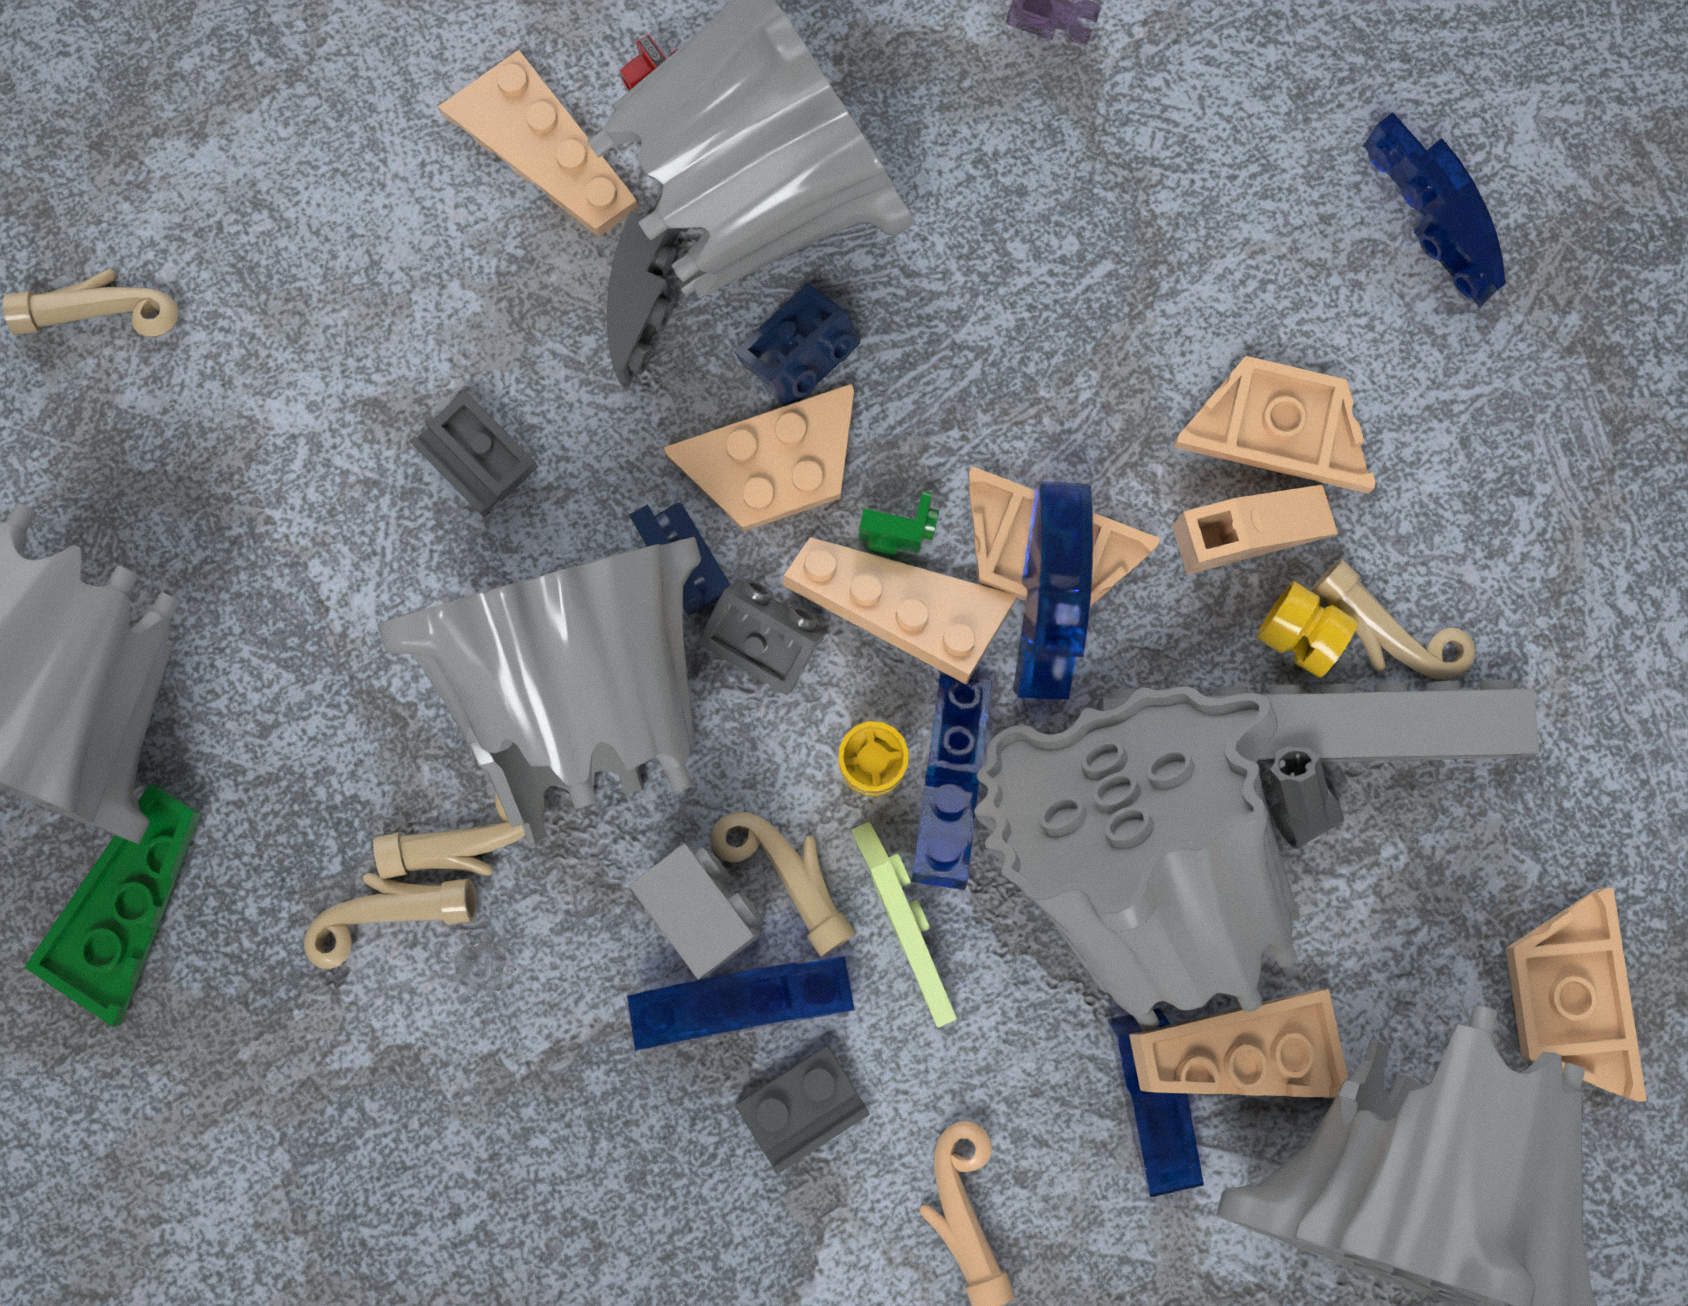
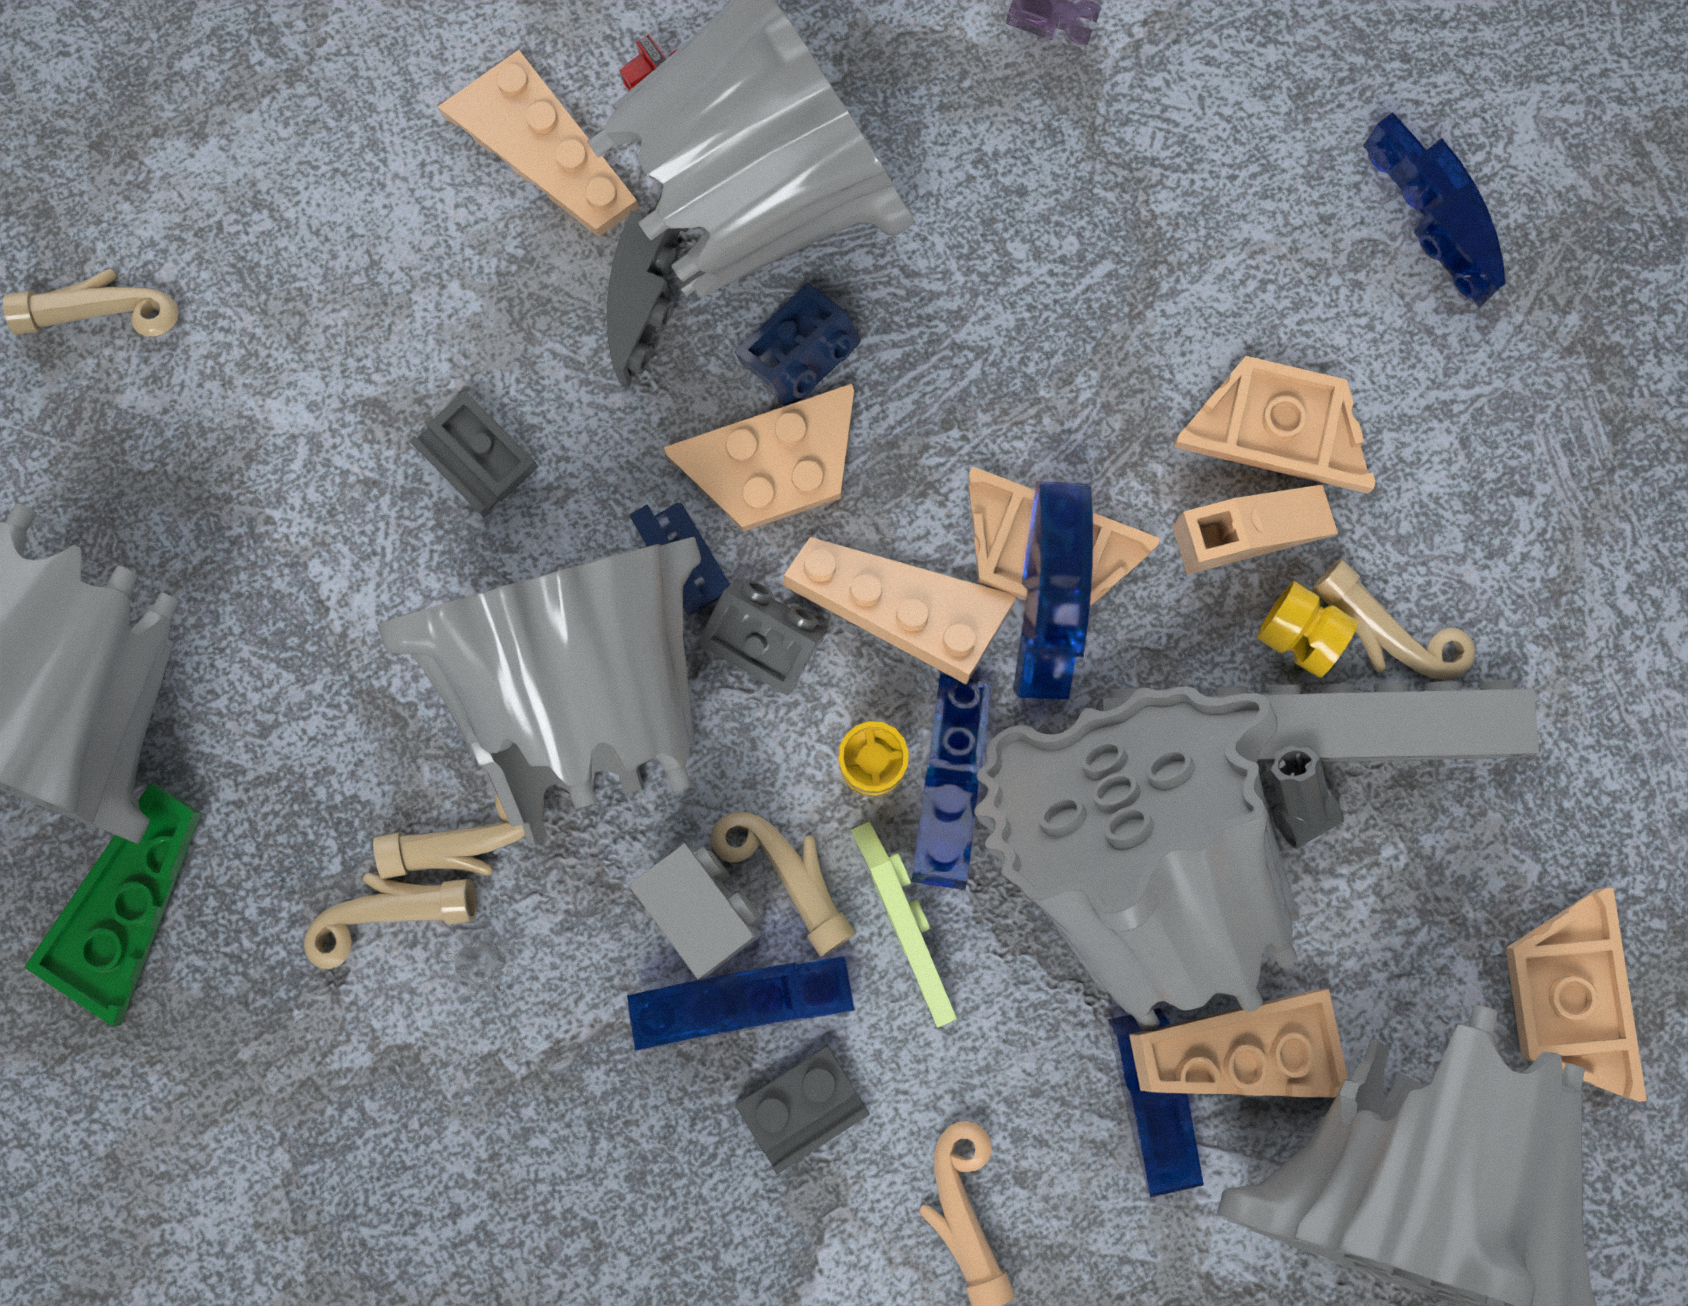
(890, 532): green bracket -> none

